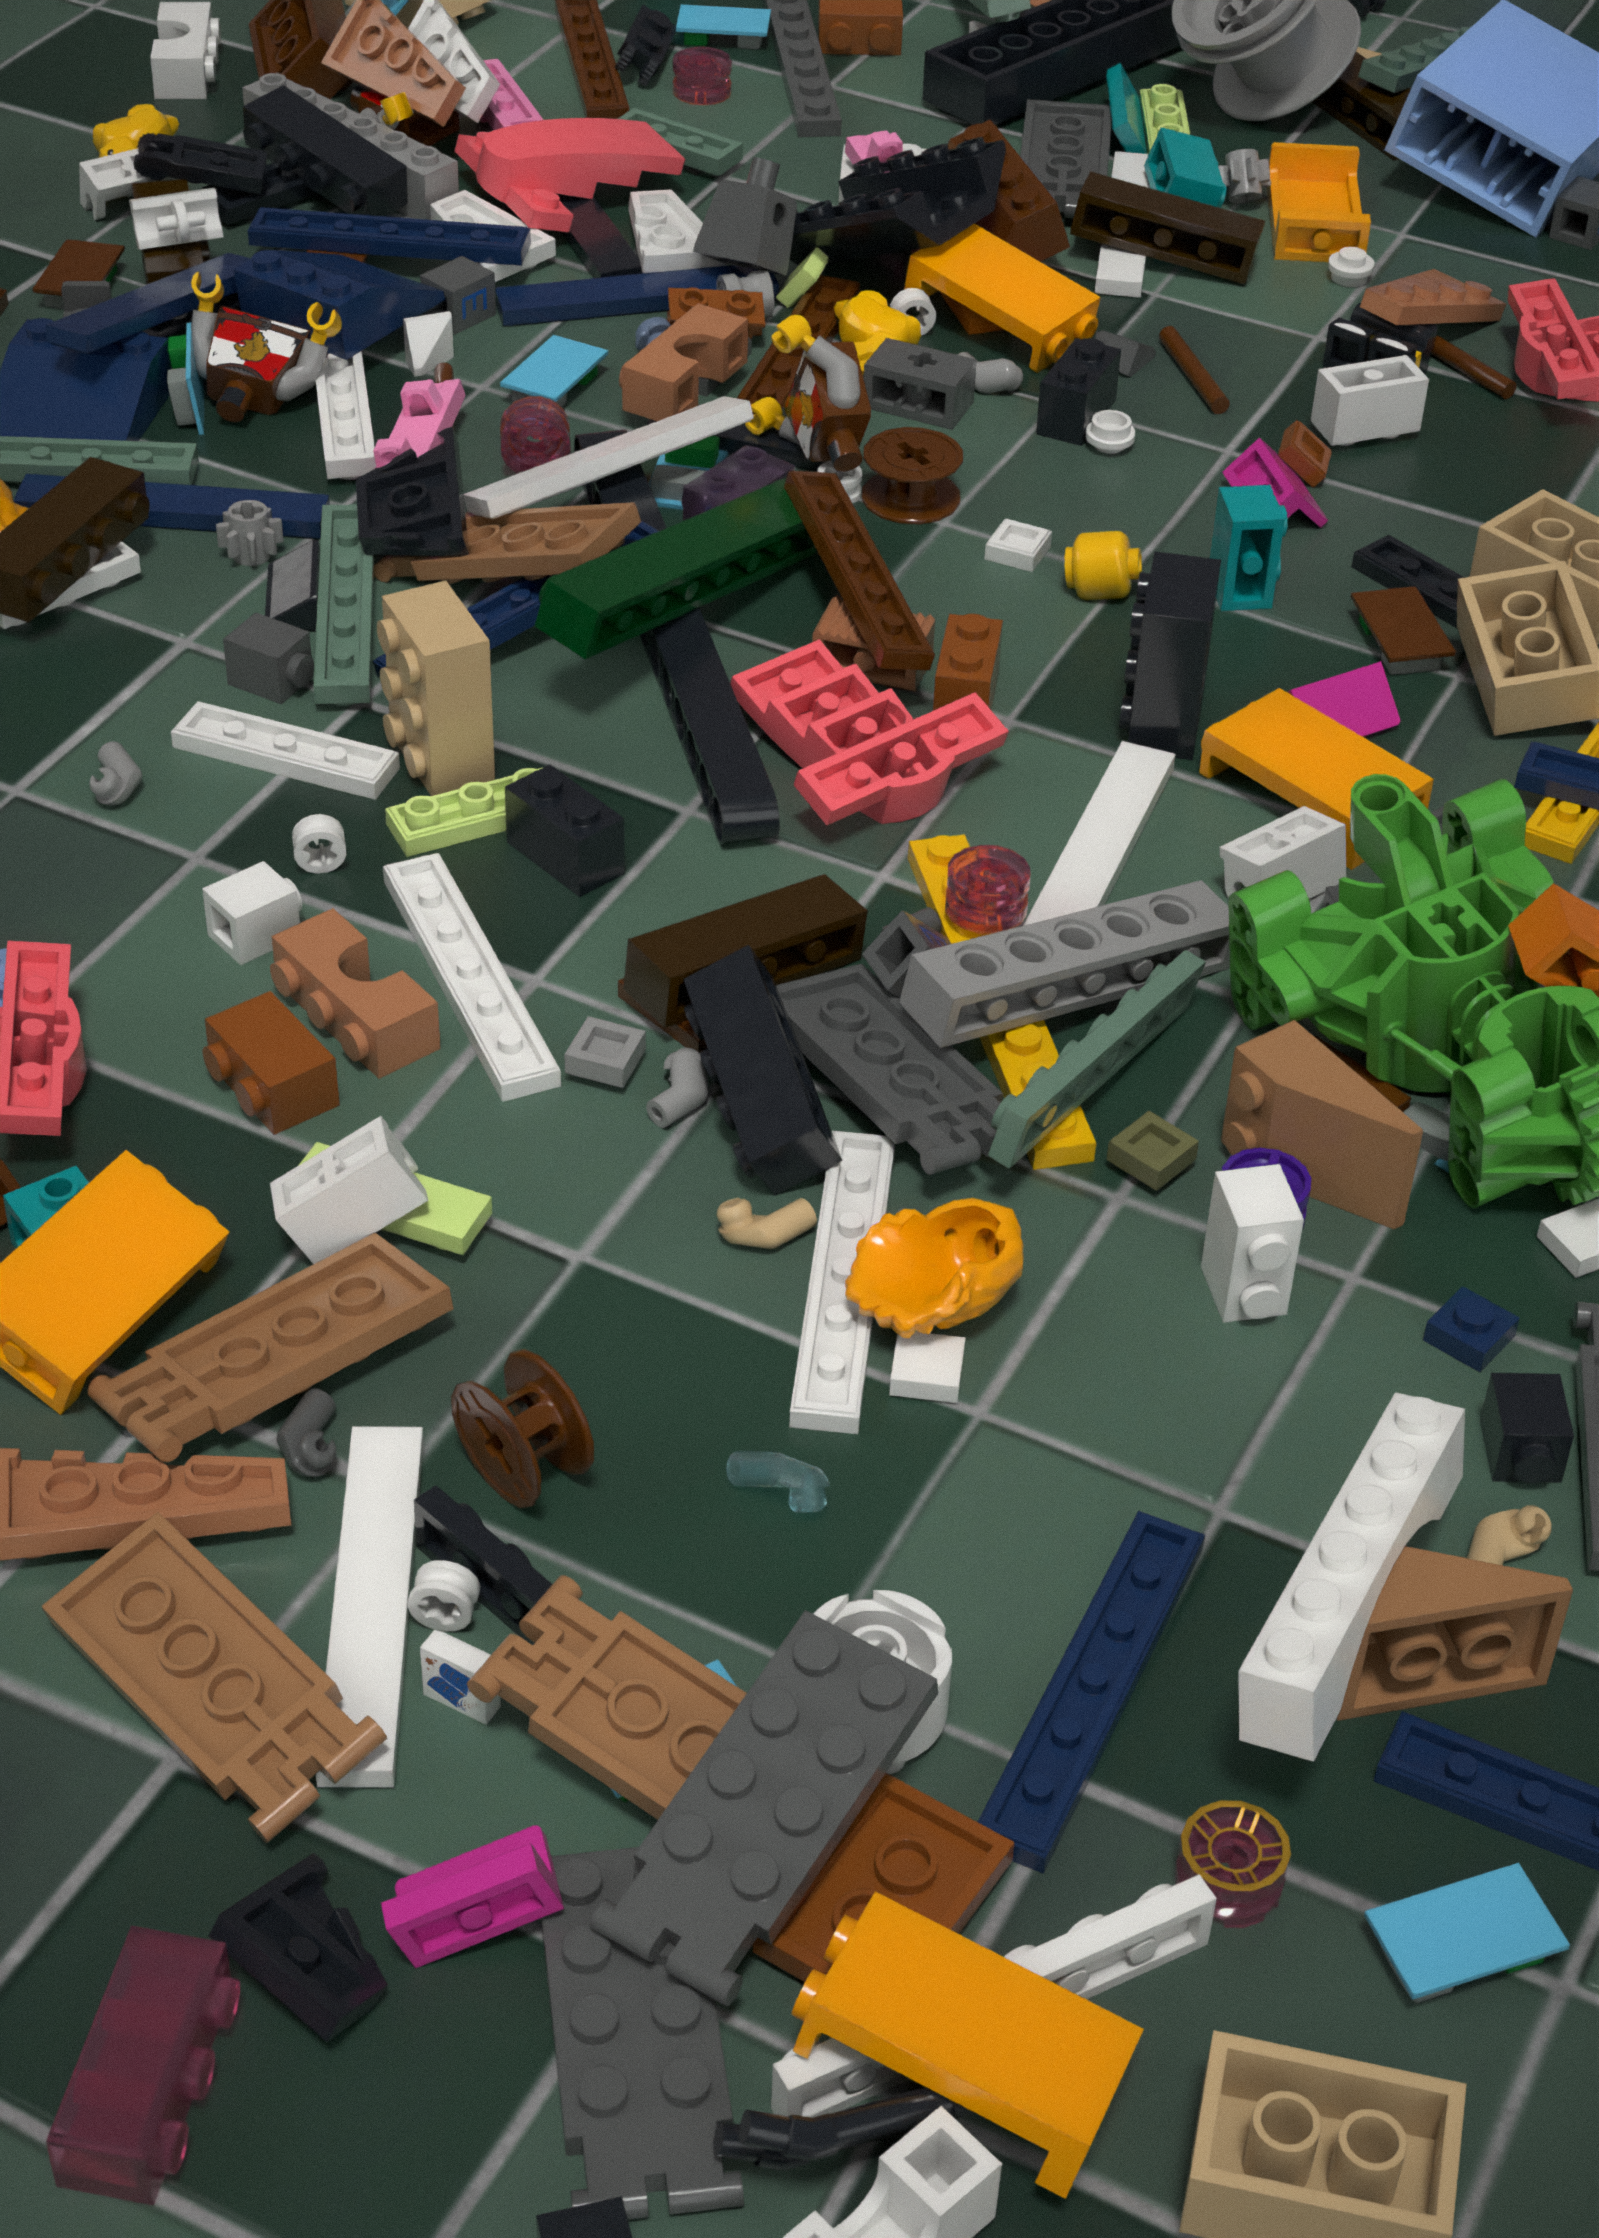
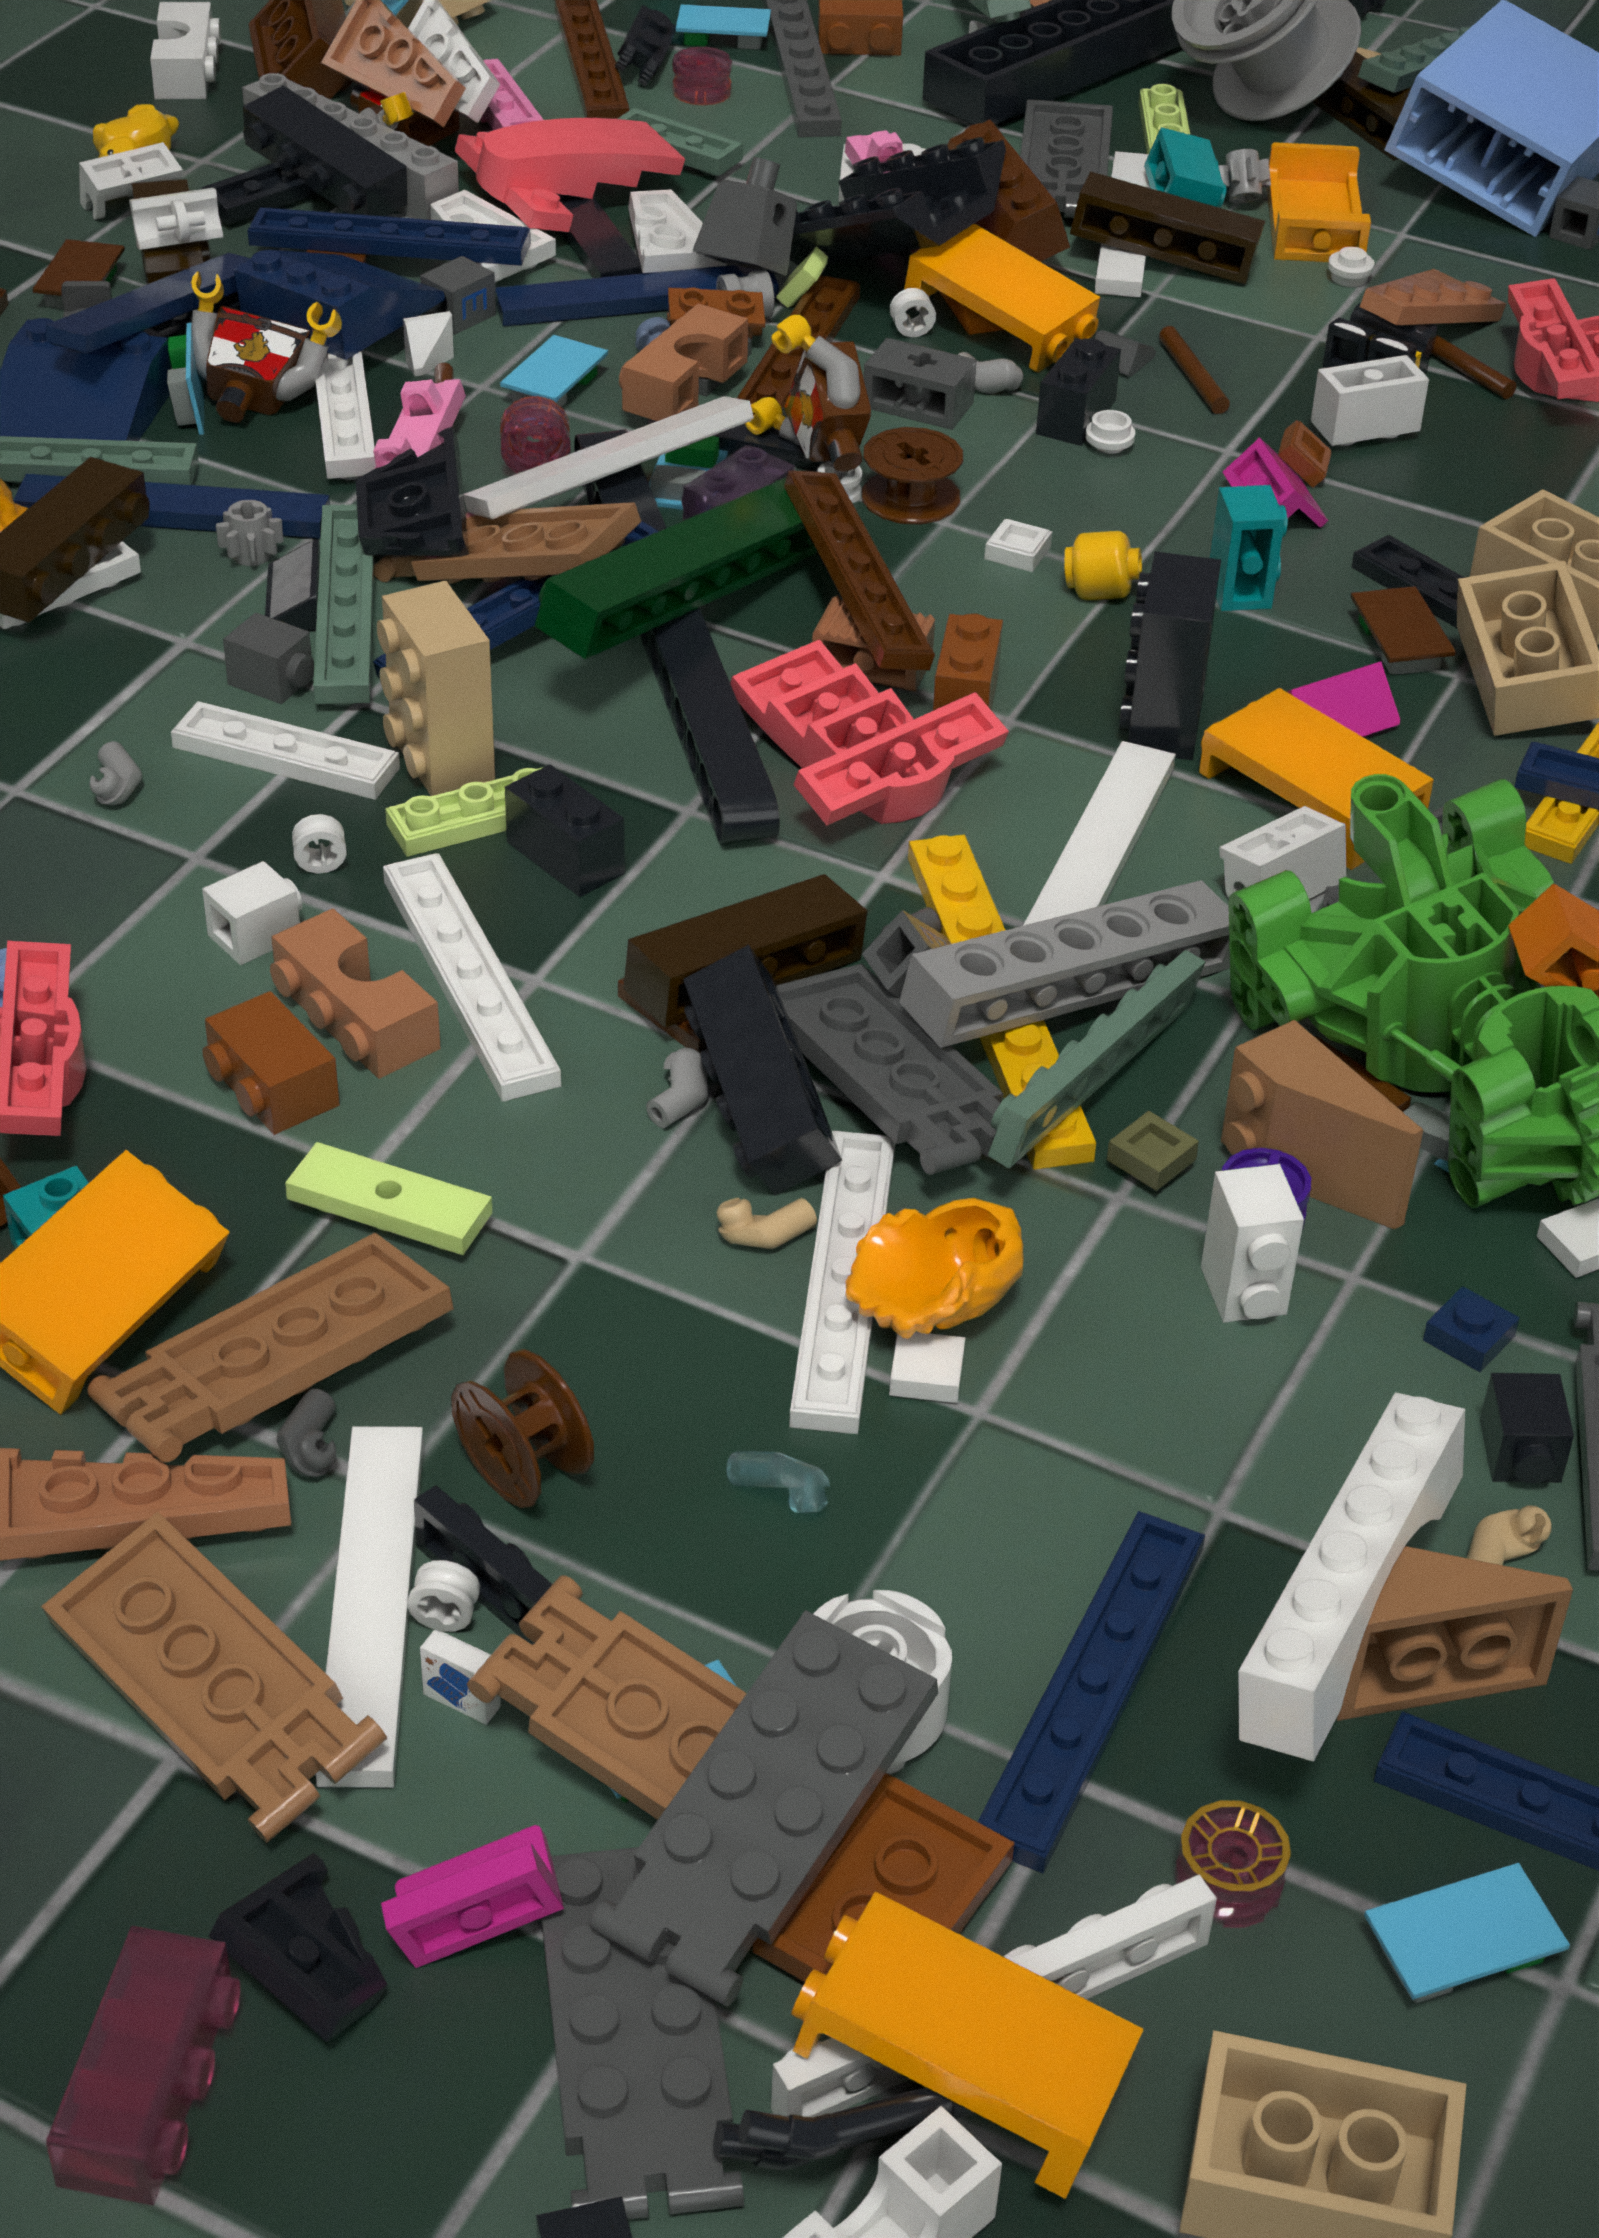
(200, 162): black hinge -> none
(347, 1191): white hinge -> none
(605, 1052): light grey plate -> none
(870, 321): yellow animal -> none
(987, 889): clear pink wheel -> none
(1125, 111): teal tile -> none

